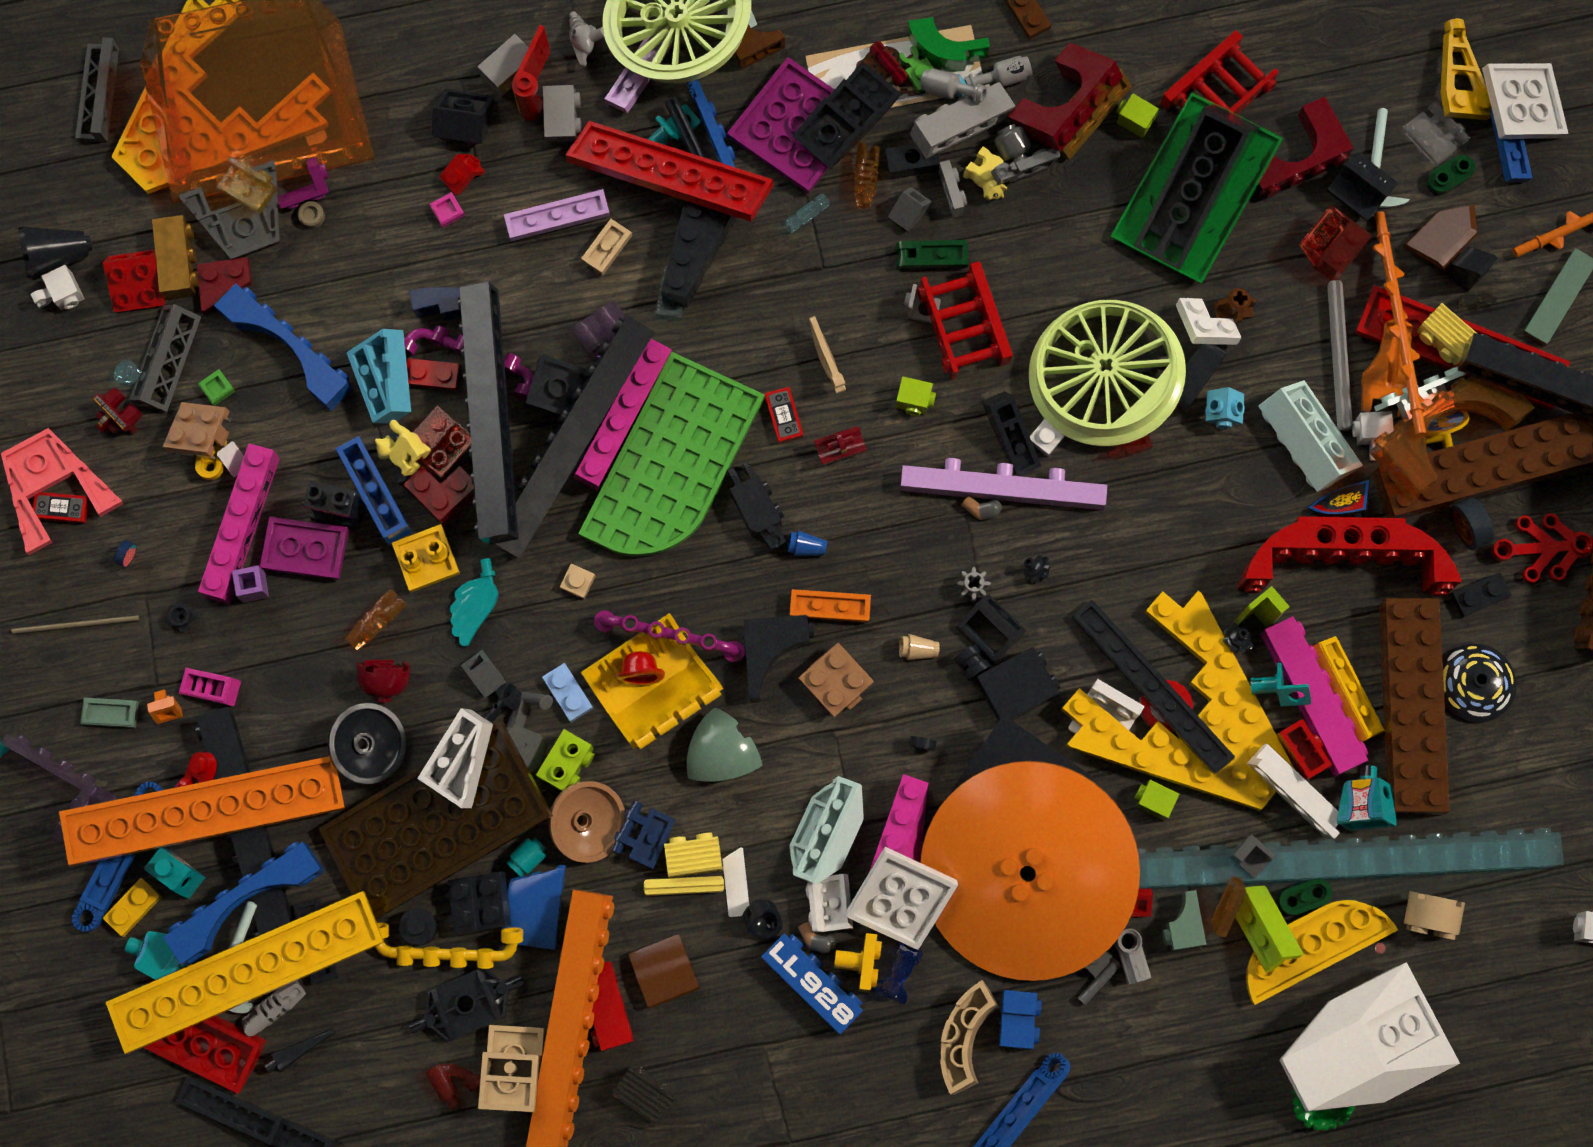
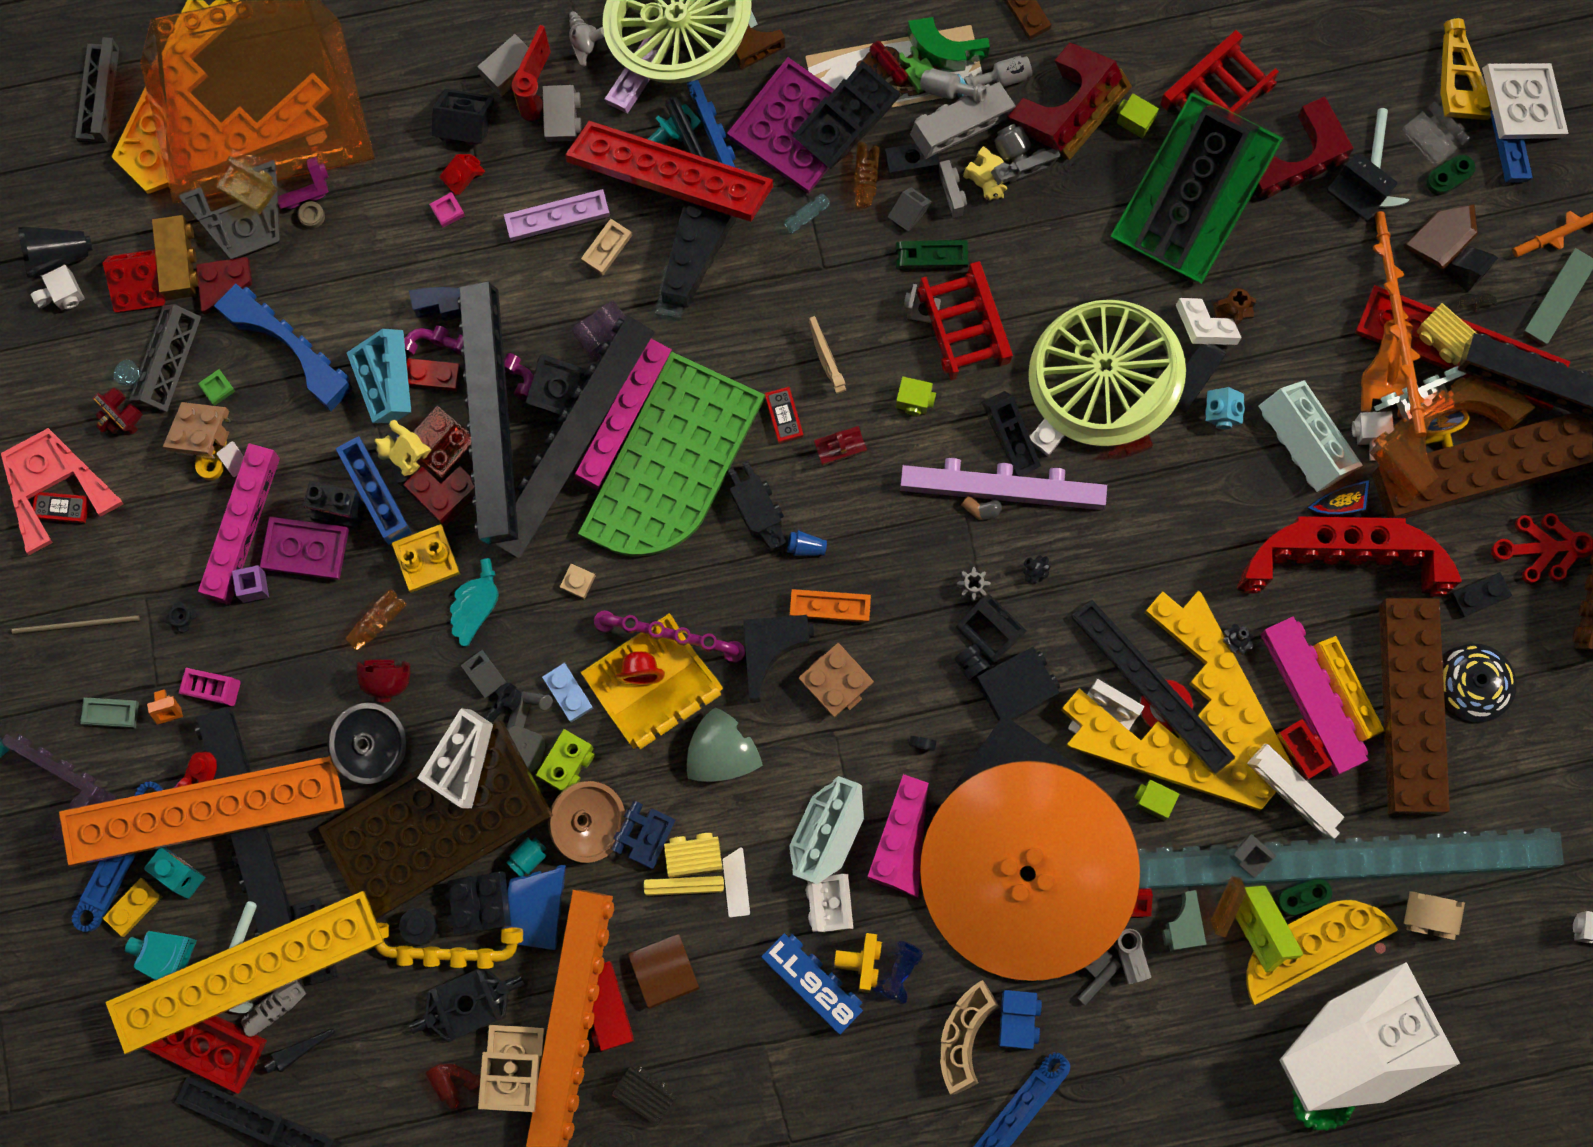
(125, 553): dark blue tile -> none
(196, 935): blue arch -> none
(759, 919): black piece -> none
(816, 942): arm -> none
(901, 898): white plate -> none
(916, 647): tan cone -> none
(1266, 607): lime panel -> none
(1277, 685): teal bracket -> none
(1334, 243): clear red slope -> none
(1339, 355): light grey axle -> none
(1367, 802): torso -> none
(1472, 523): black wheel -> none

